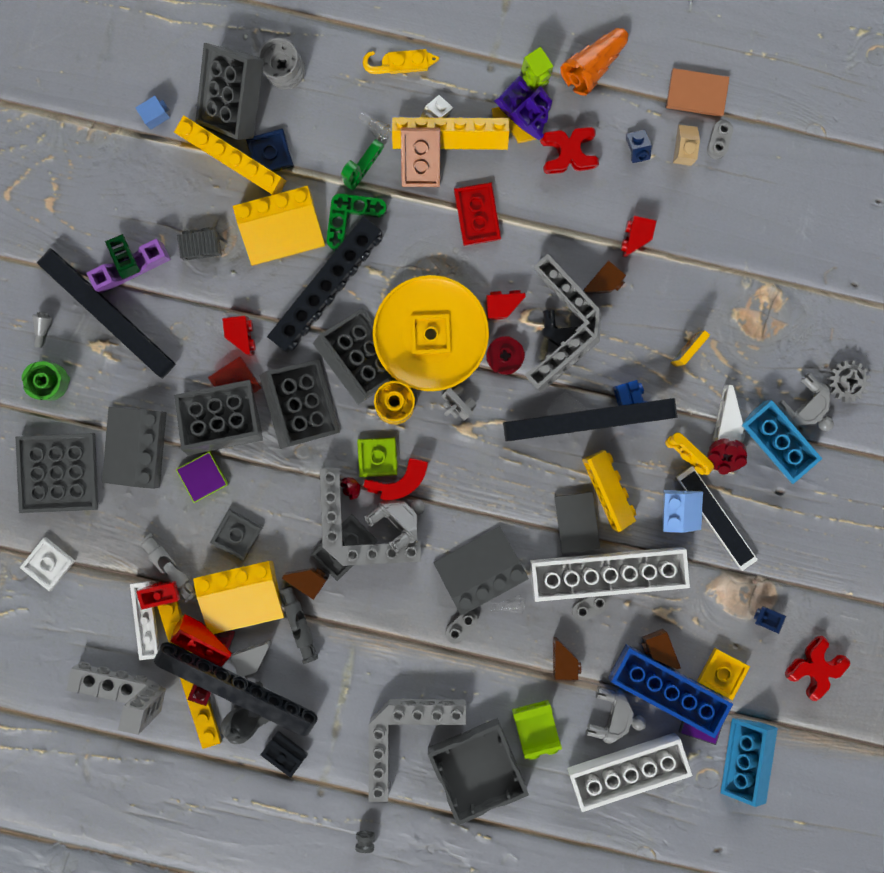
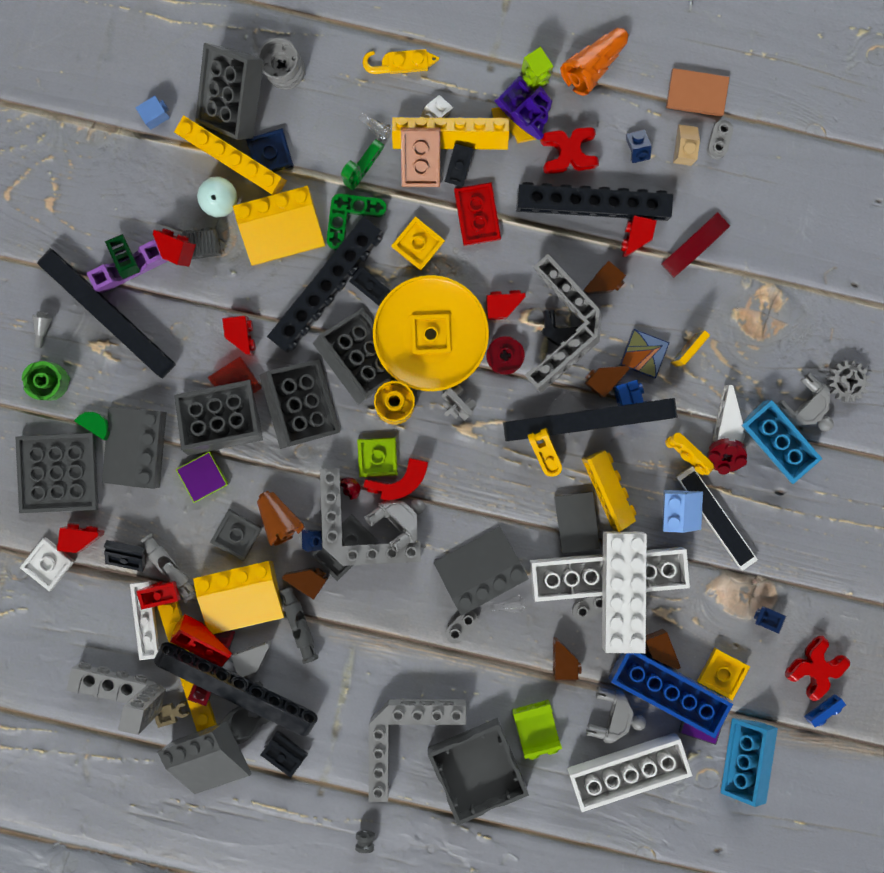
(77, 539): none -> red slope
(94, 423): none -> green tile
(124, 555): none -> black plate
(169, 714): none -> dark tan plate
(174, 248): none -> red slope
(205, 759): none -> dark grey slope
(217, 196): none -> light aqua piece
(278, 519): none -> dark orange cone
(311, 540): none -> dark blue bracket
(369, 286): none -> black plate
(418, 243): none -> yellow plate
(458, 164): none -> black plate
(546, 453): none -> yellow plate
(604, 379): none -> reddish brown slope
(624, 592): none -> white brick
(644, 353): none -> tile
(661, 212): none -> black brick
(695, 245): none -> dark red slope
(821, 713): none -> blue plate

